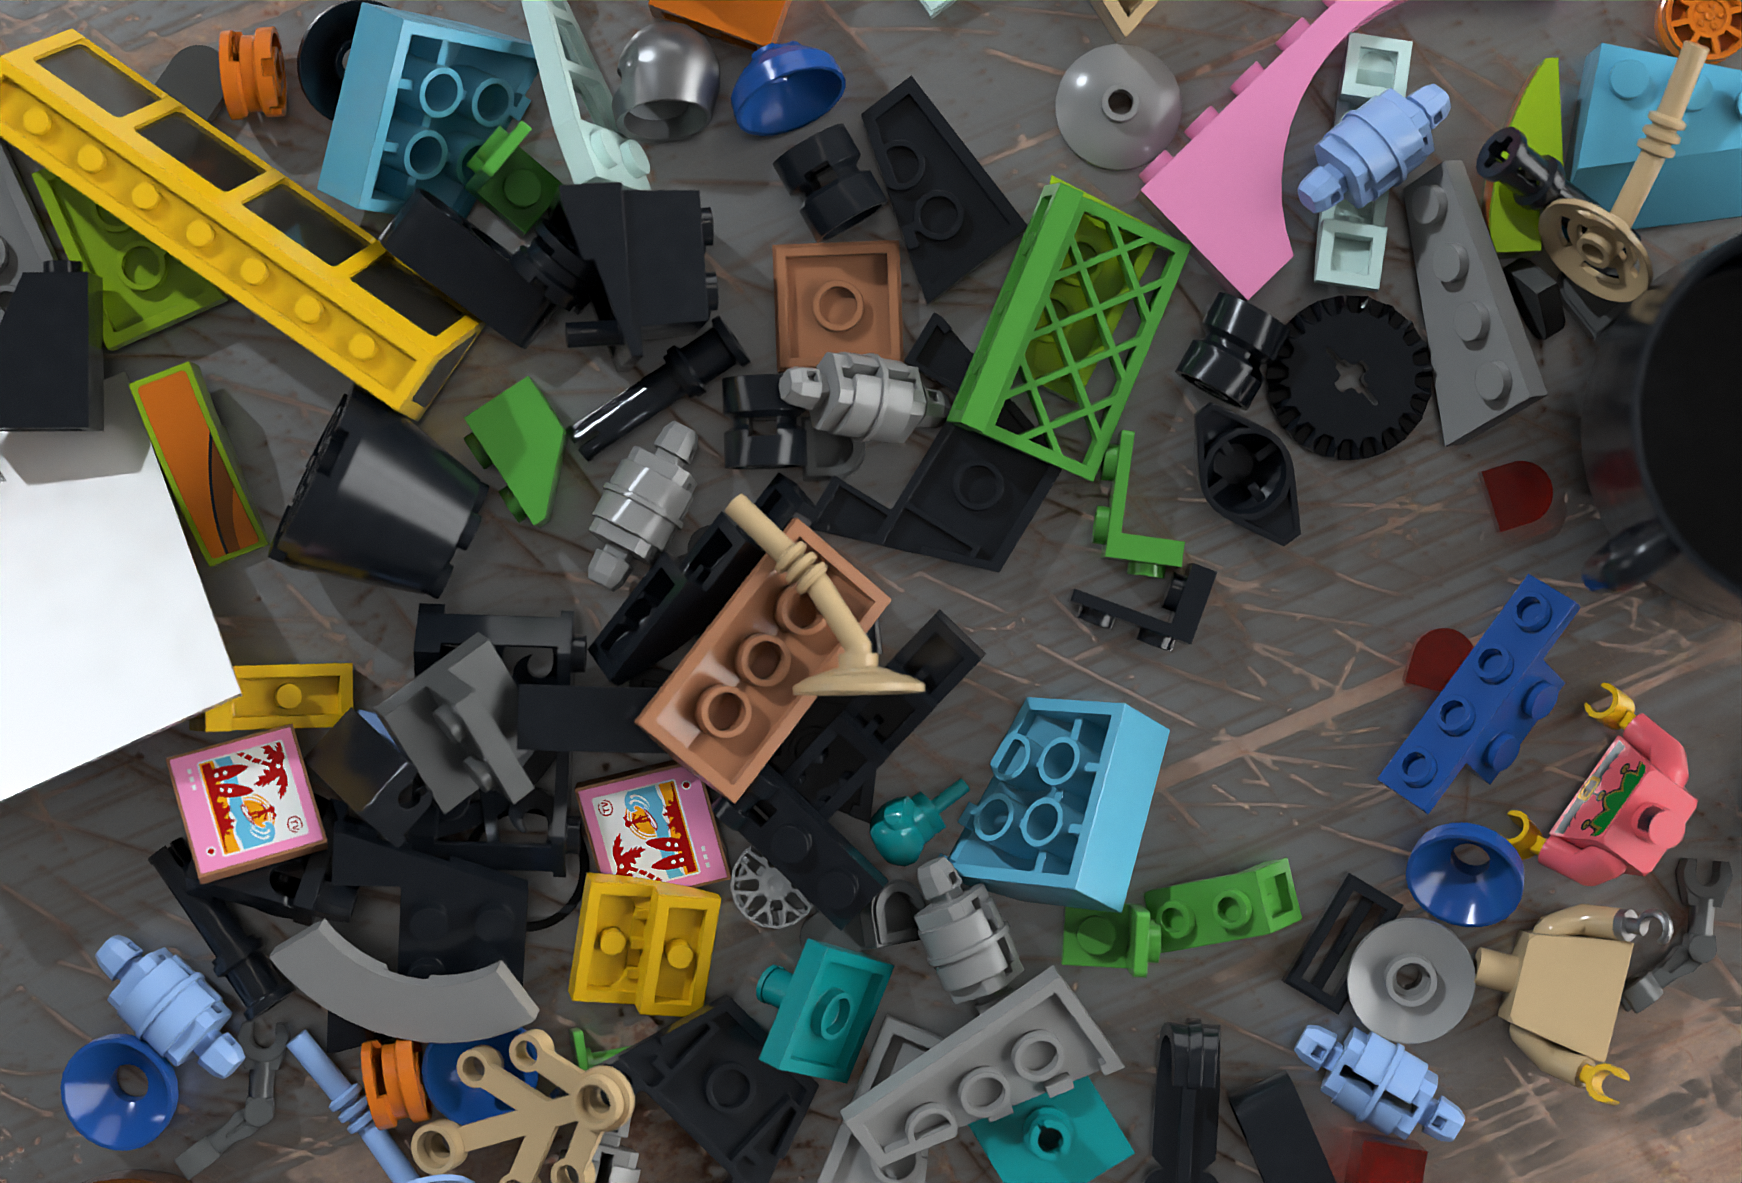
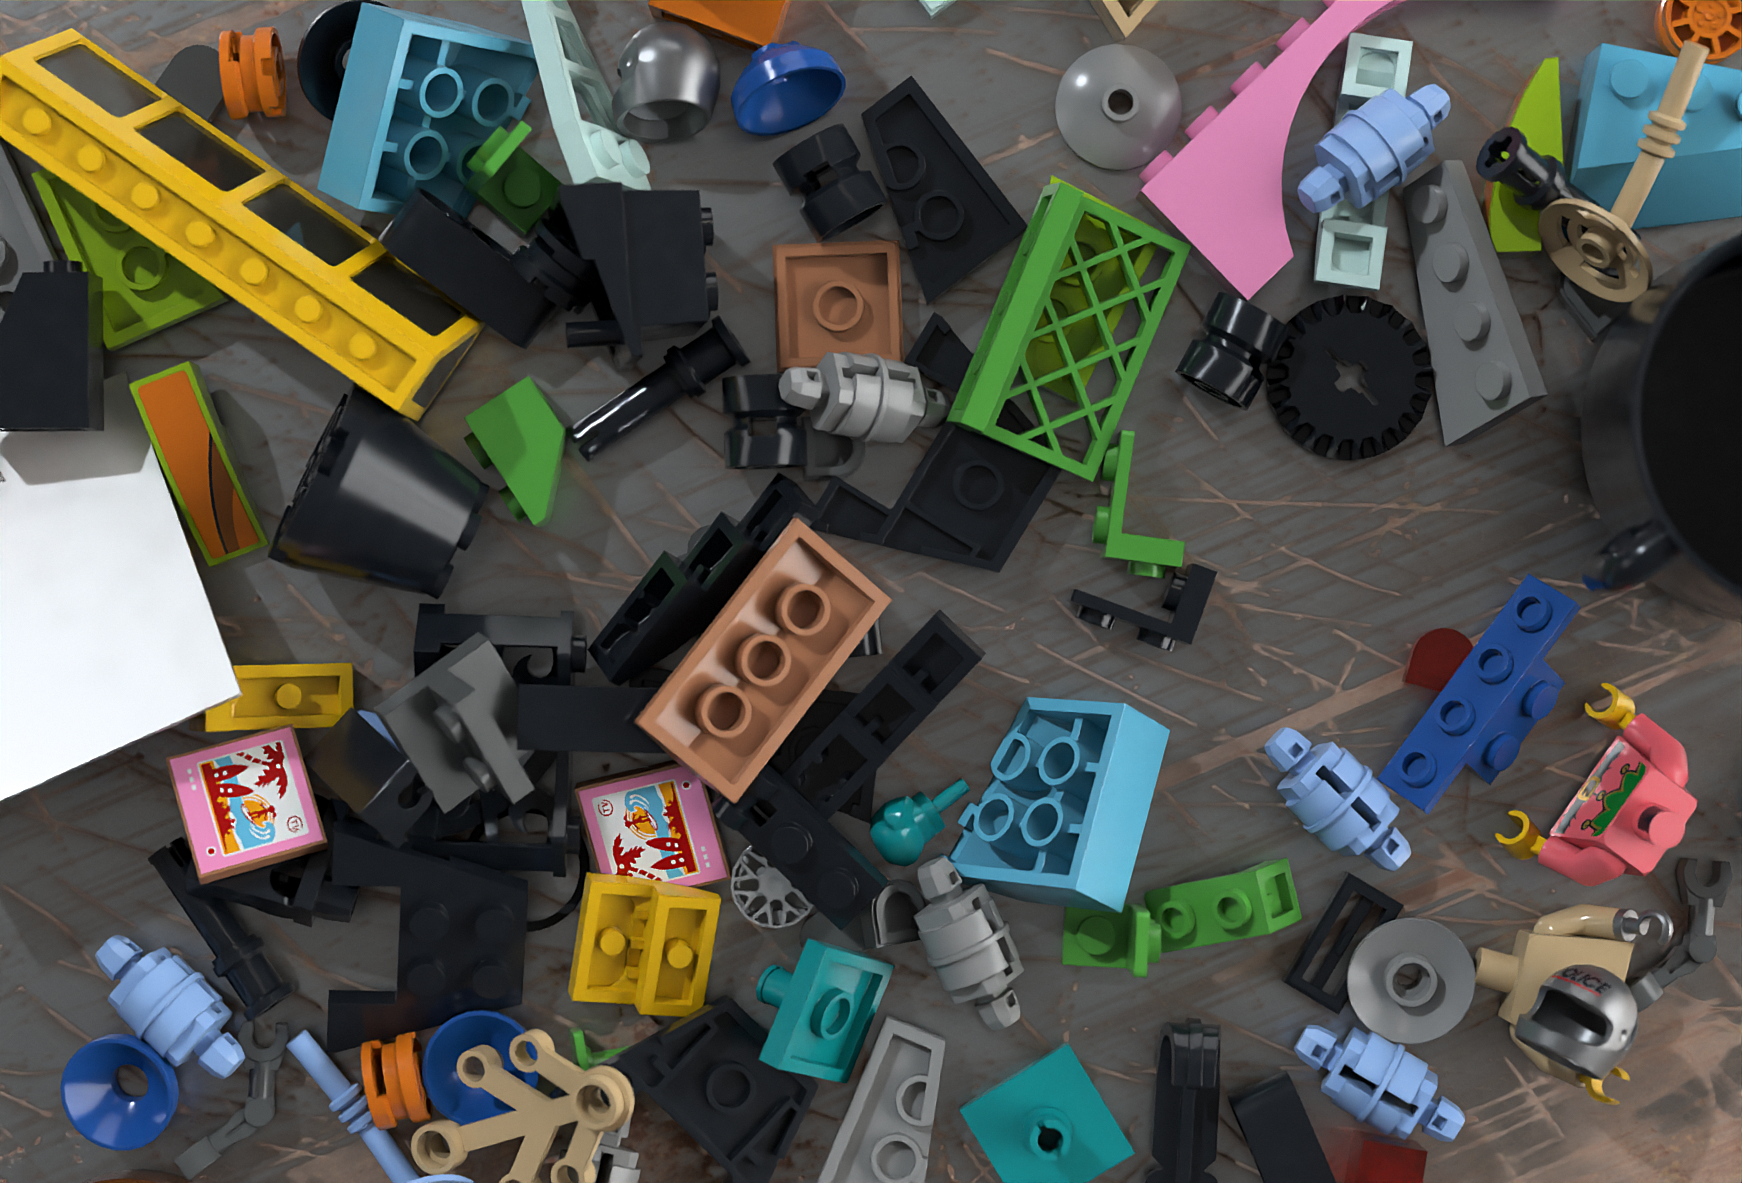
(400, 1006): light grey tile -> none
(643, 506): light grey piece -> none
(858, 667): tan dish -> none
(1008, 1054): light grey wing -> none
(1246, 473): black hat -> none
(1338, 799): none -> light blue piece
(1461, 891): blue piece -> none
(1516, 493): clear red tile -> none
(1535, 297): dark grey tile -> none
(1581, 1020): none -> flat silver helmet

